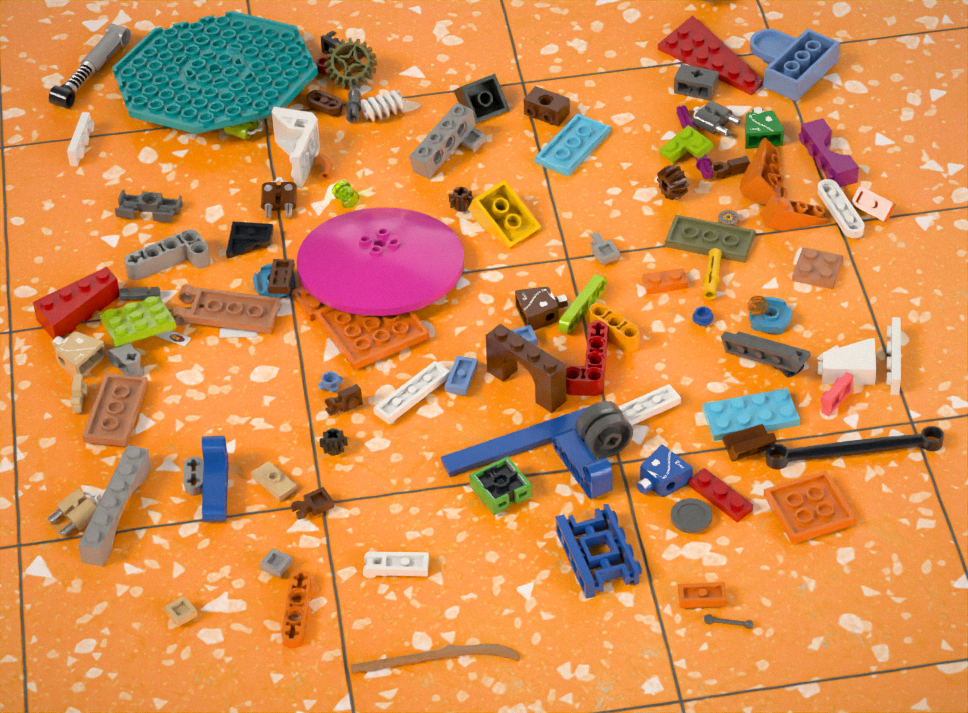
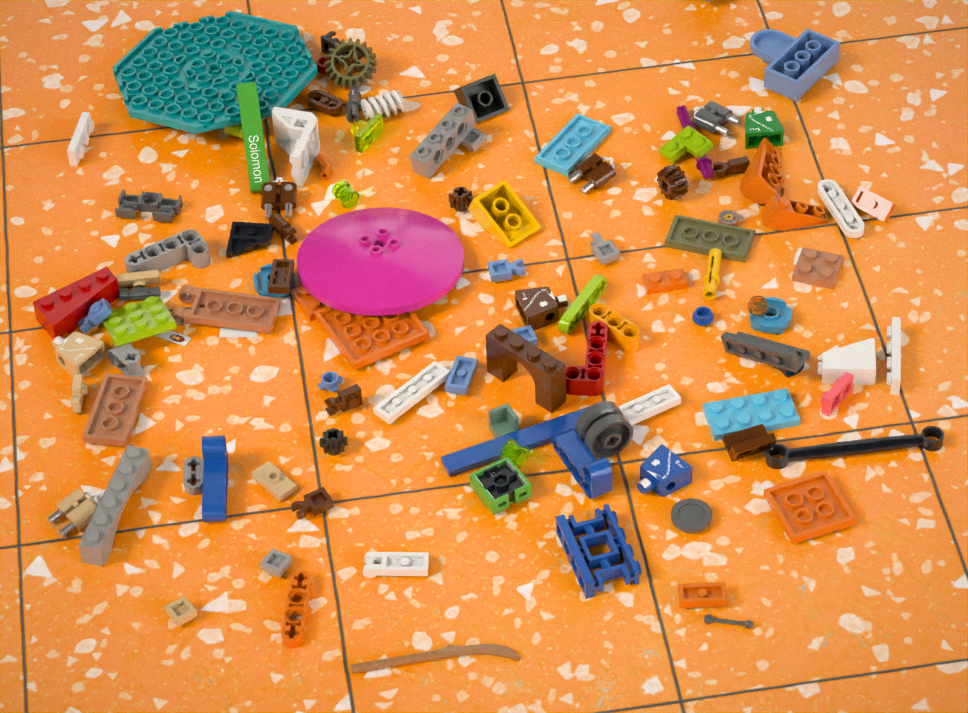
(96, 314): none -> medium blue plate
(114, 37): piece -> none
(138, 279): none -> tan plate
(252, 135): none -> bright green tile
(283, 228): none -> reddish brown bar
(366, 132): none -> clear neon green tile
(502, 420): none -> sand green panel
(503, 270): none -> medium blue plate
(516, 453): none -> clear neon green wheel
(546, 106): reddish brown brick -> none
(594, 171): none -> reddish brown piece
(696, 82): dark grey brick -> none
(702, 49): red wing -> none
(720, 495): red plate -> none
(837, 167): magenta arch -> none

